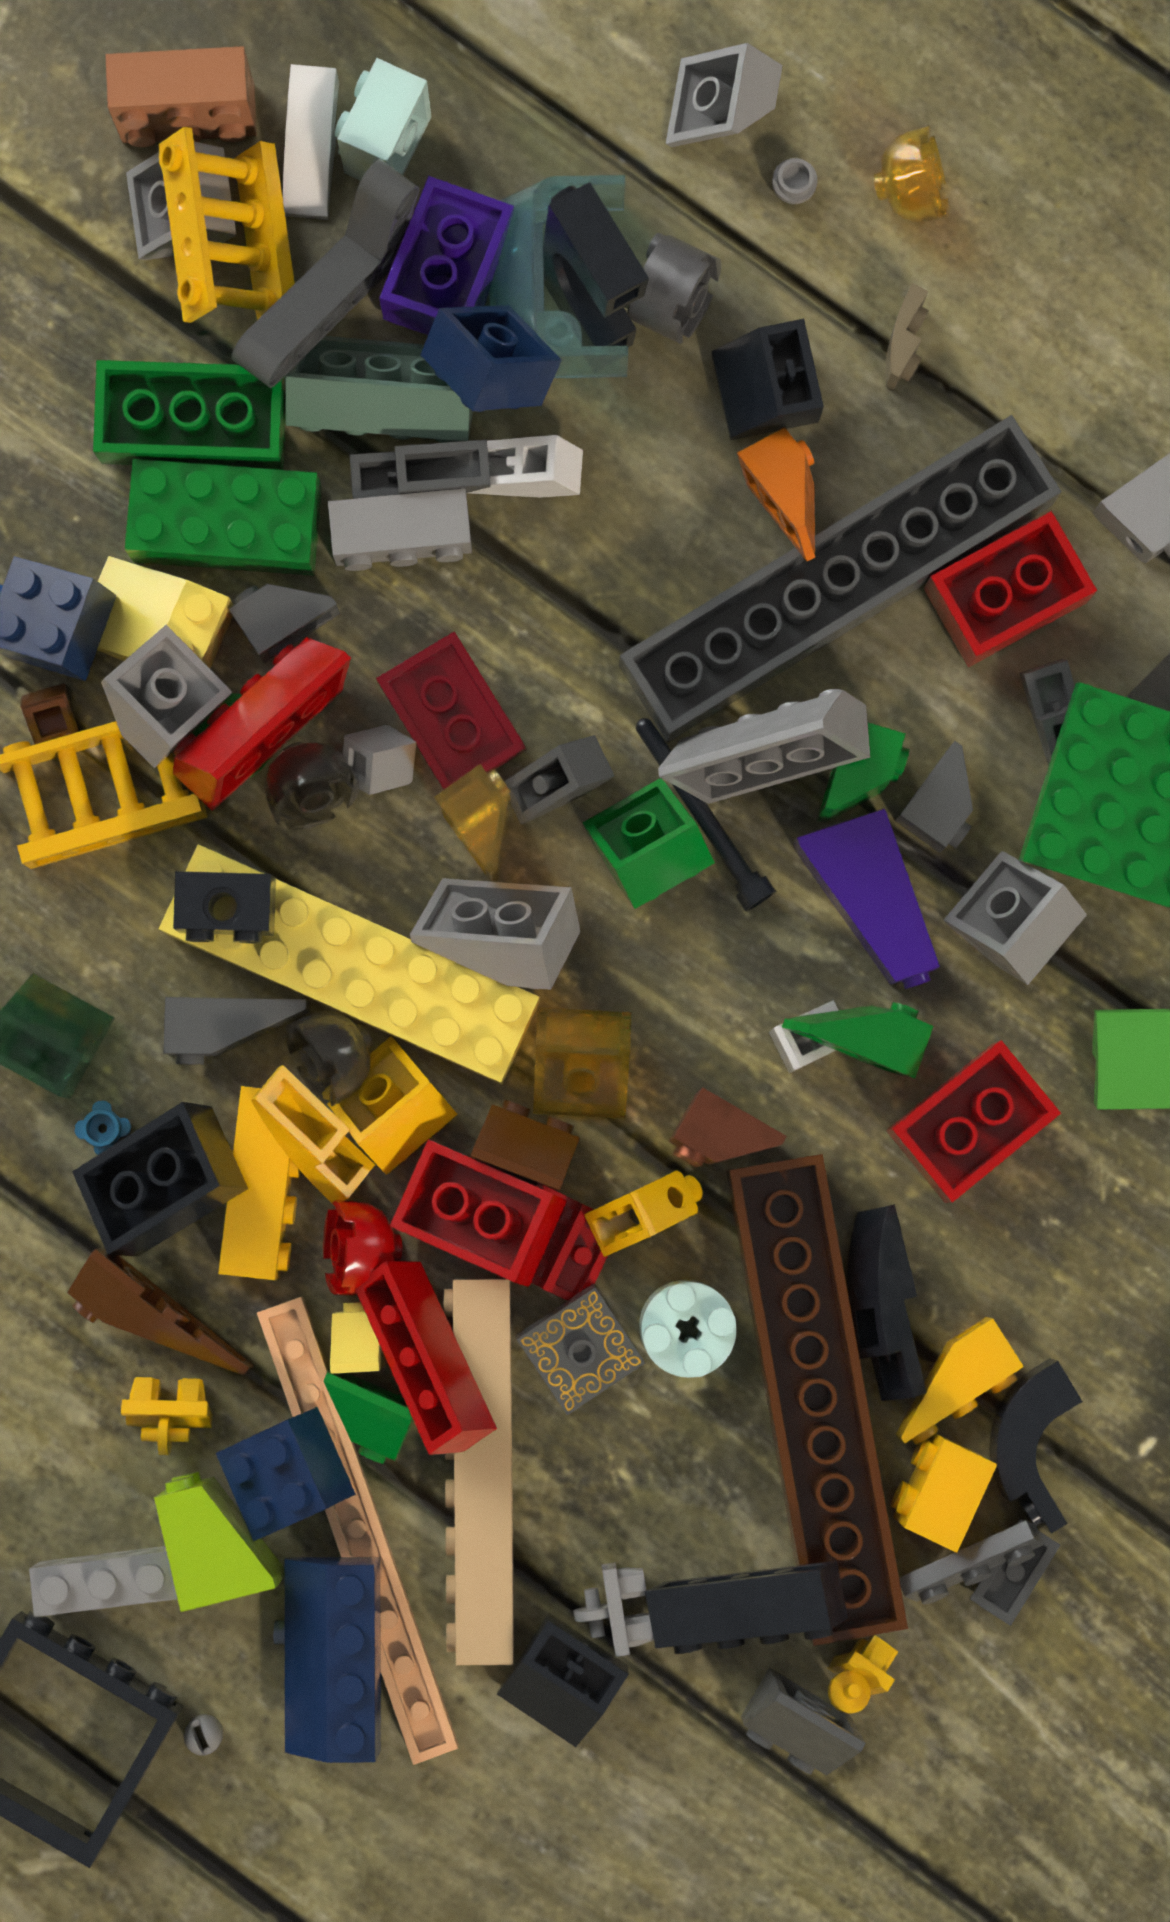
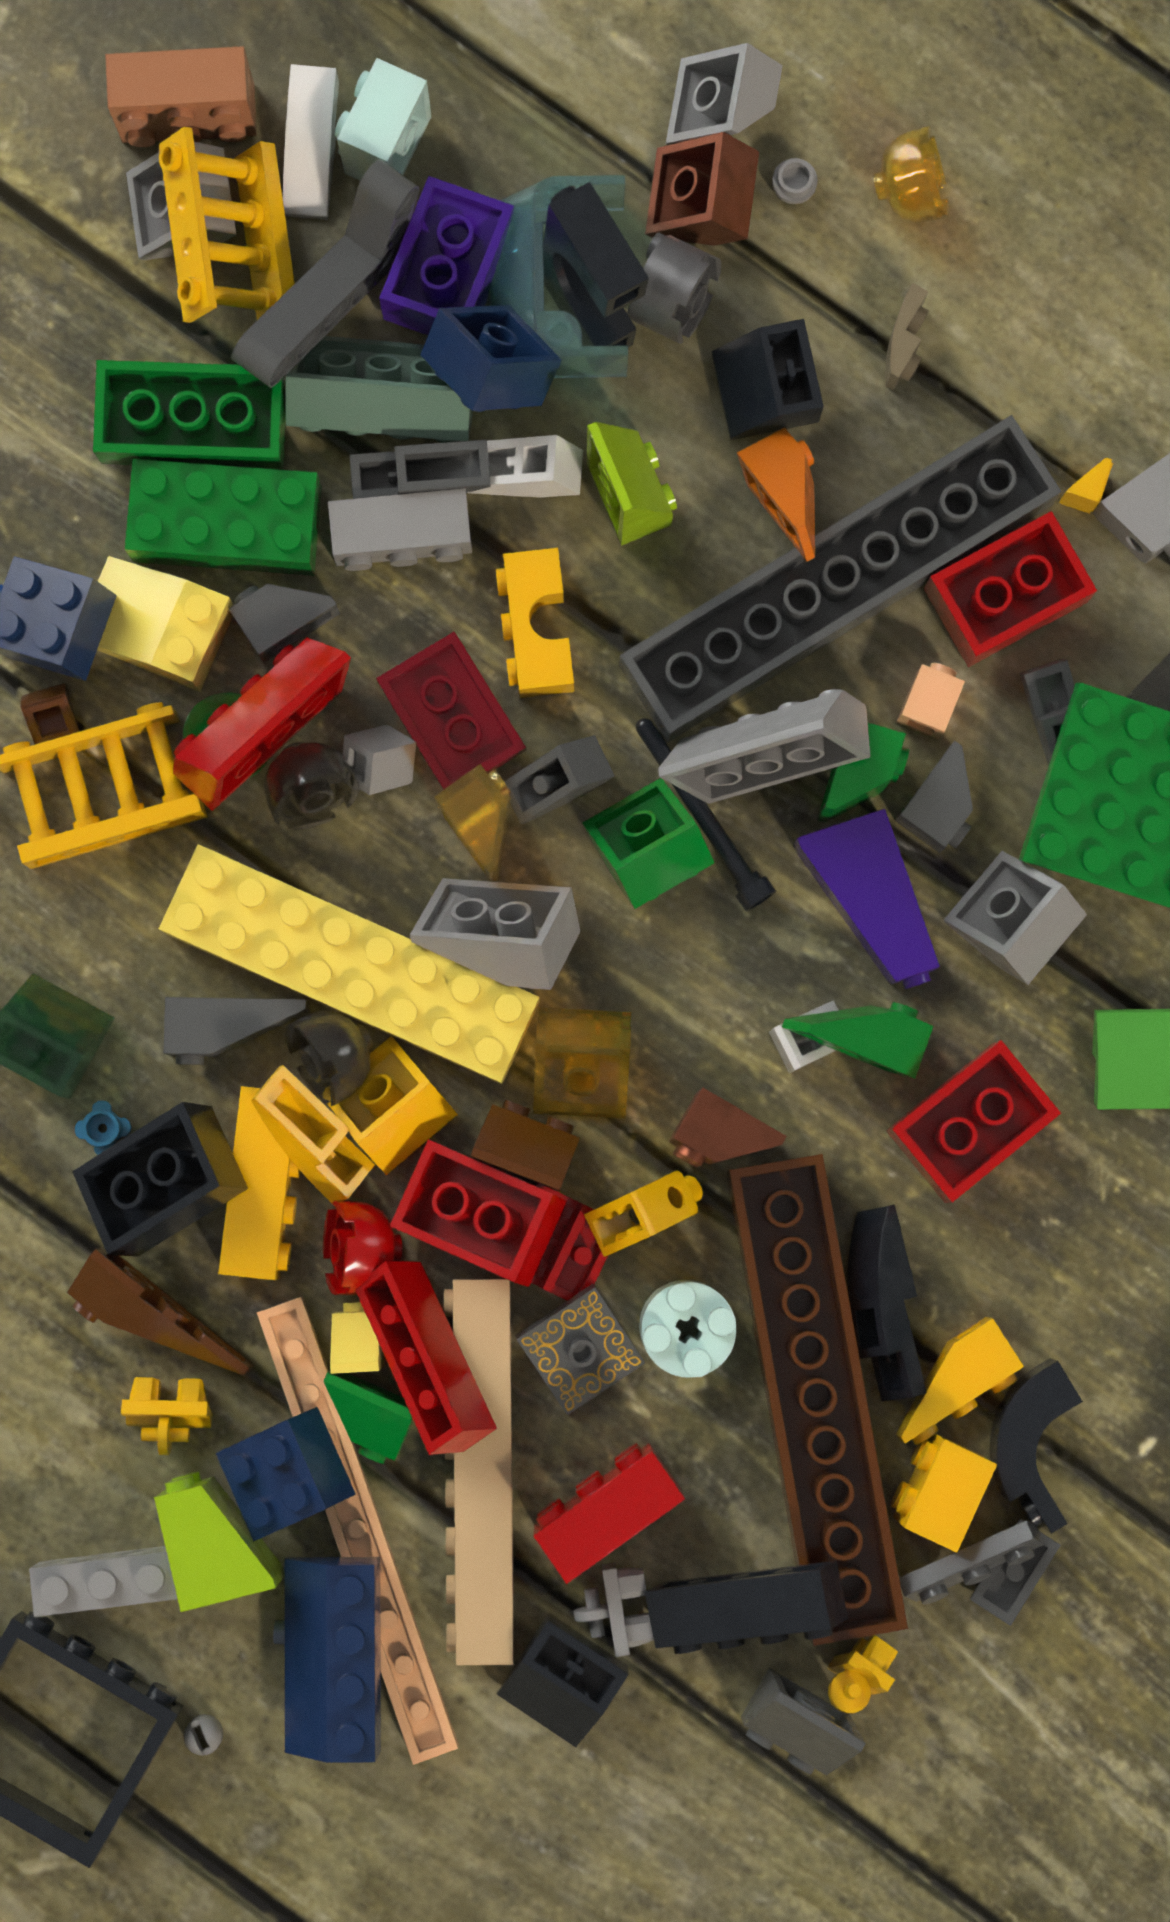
(162, 695): light grey slope -> none
(198, 893): black brick -> none
(539, 663): none -> yellow arch
(606, 1511): none -> red brick
(628, 482): none -> lime slope
(703, 190): none -> copper slope
(931, 700): none -> light nougat brick
(1088, 490): none -> yellow slope

